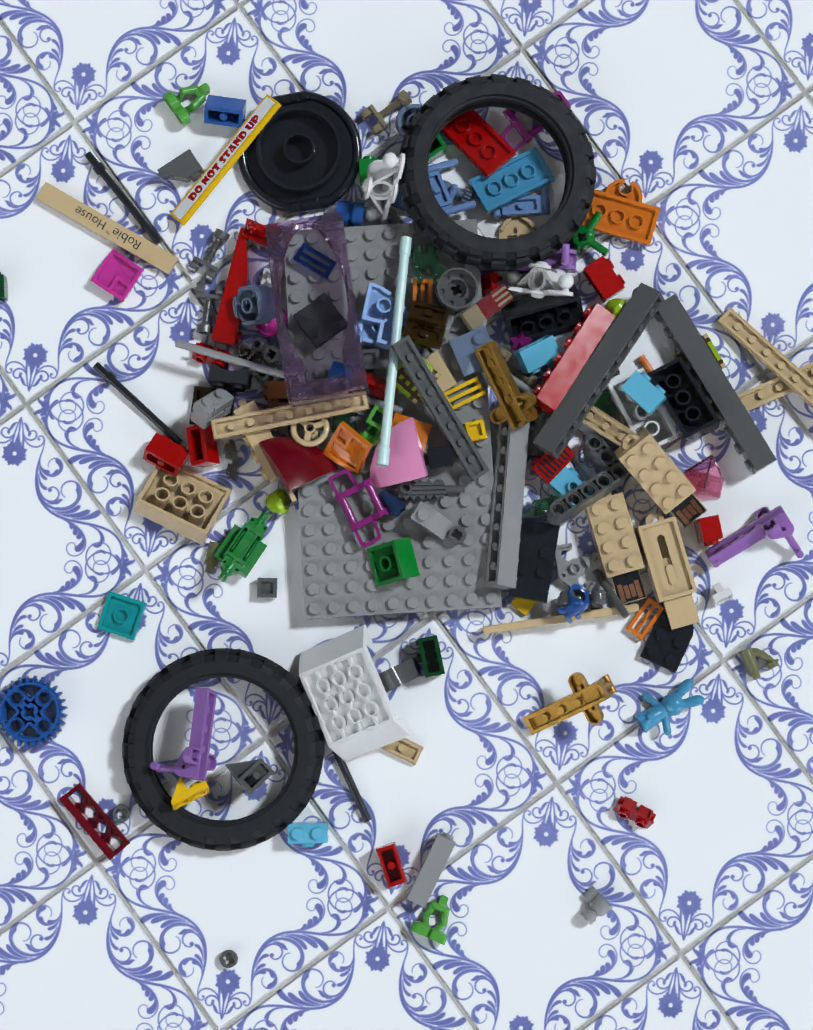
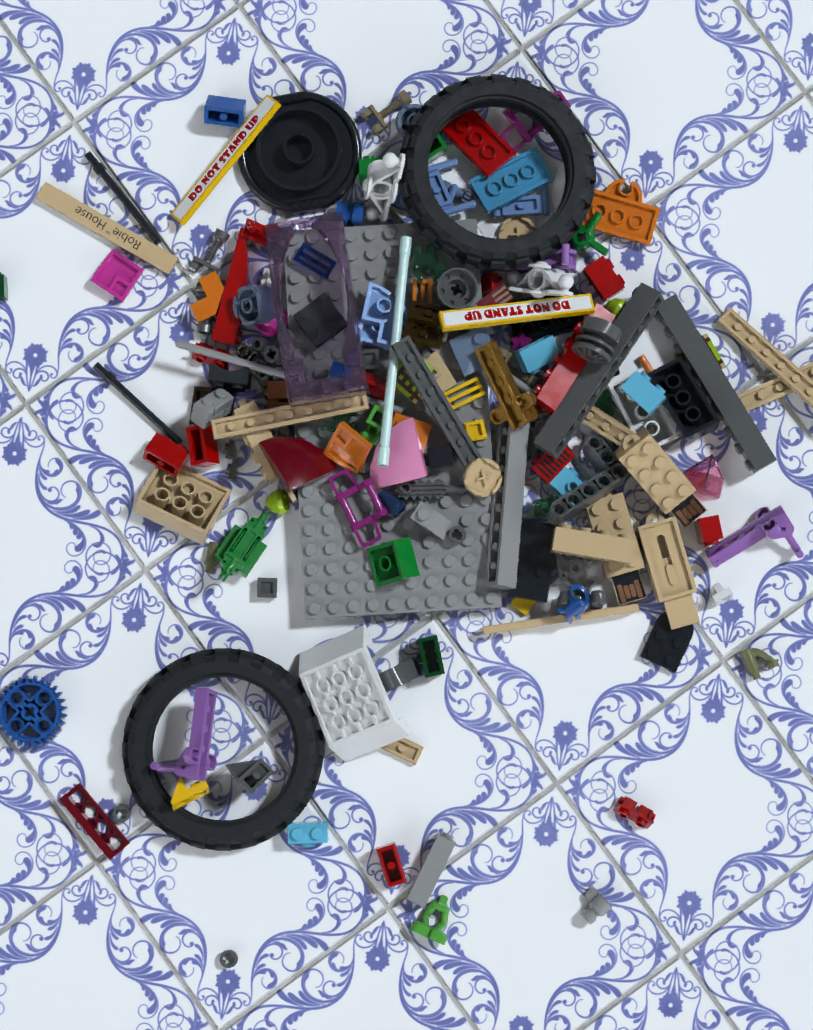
(121, 615): teal tile -> none
(174, 101): bright green piece -> none
(182, 168): dark grey slope -> none
(209, 305): none -> orange tile
(309, 435): tan piece -> none
(352, 787): black bar -> none
(482, 477): none -> tan tile
(516, 312): none -> tile
(584, 698): pearl gold piece -> none
(592, 545): none -> tan brick
(596, 340): none -> dark grey wheel
(610, 592): dark grey bar -> none
(650, 624): orange tile -> none
(671, 705): dark azure animal -> none

